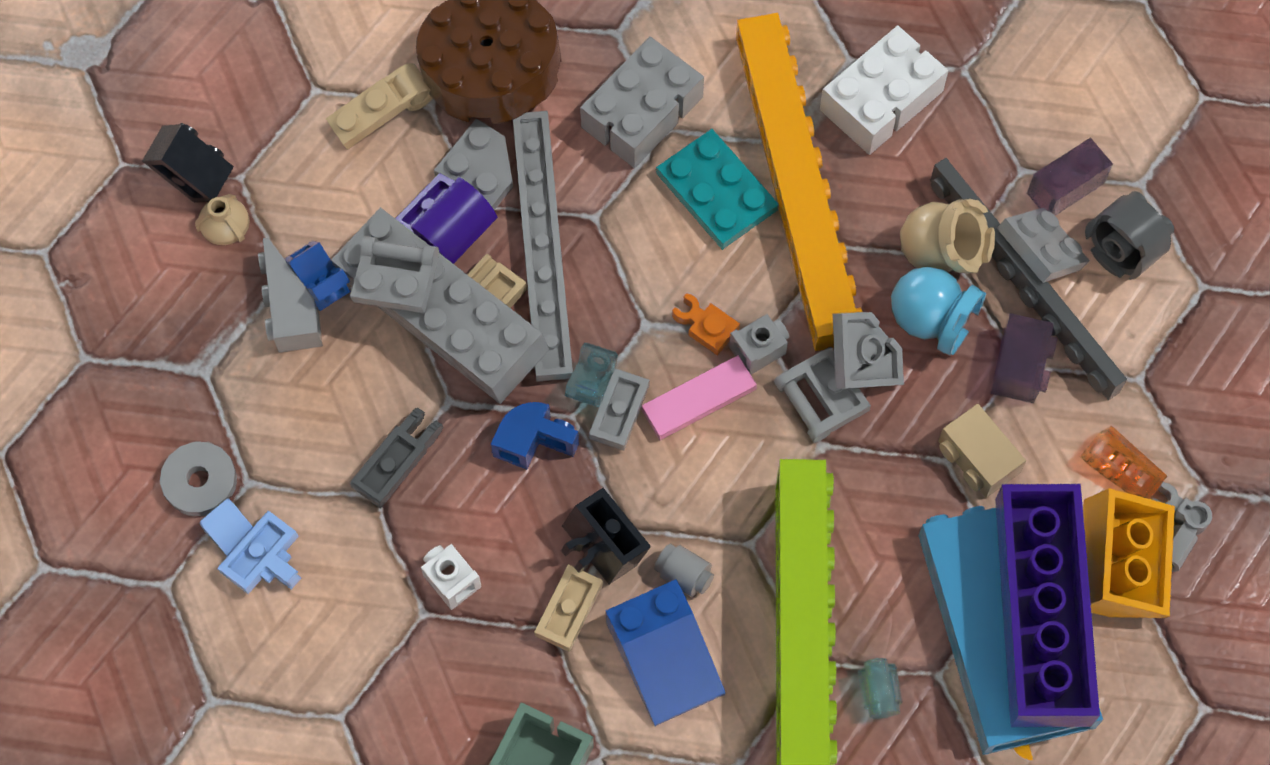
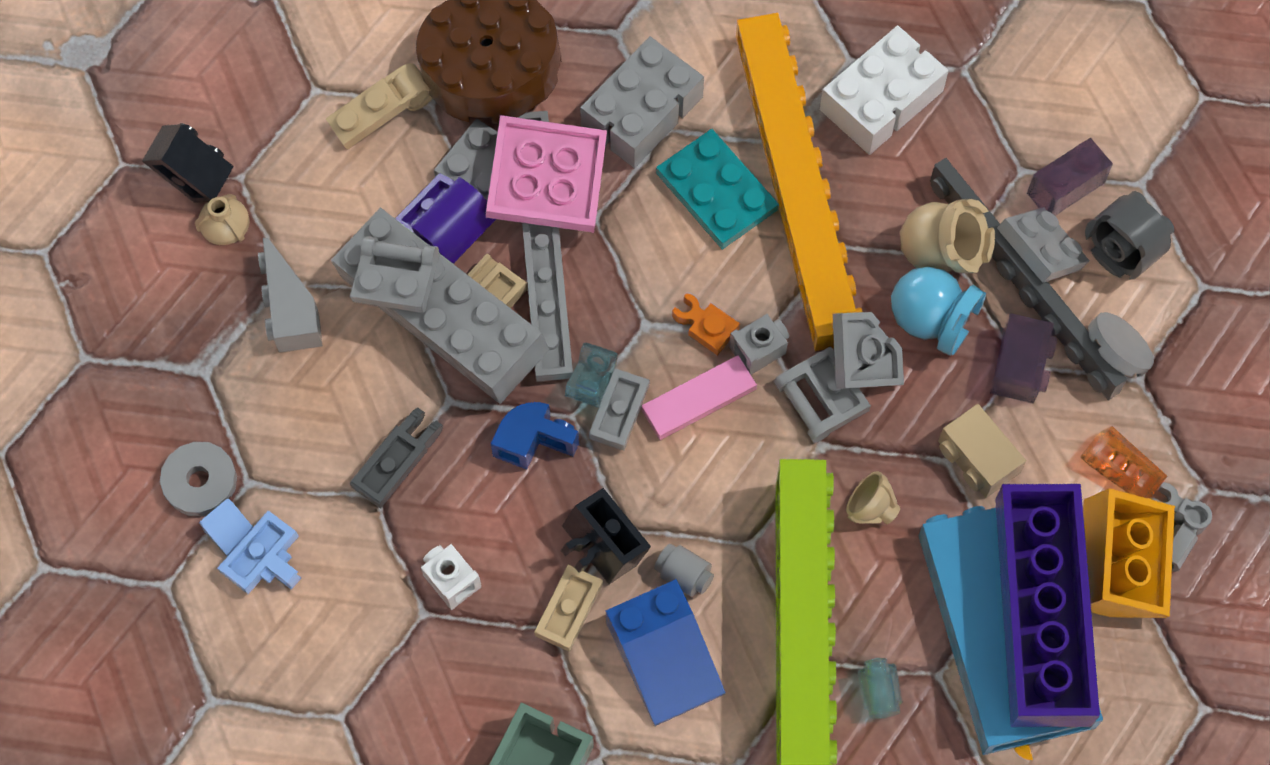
(319, 274): blue brick -> none
(546, 174): none -> bright pink plate
(873, 501): none -> tan piece
(1121, 344): none -> light grey tile

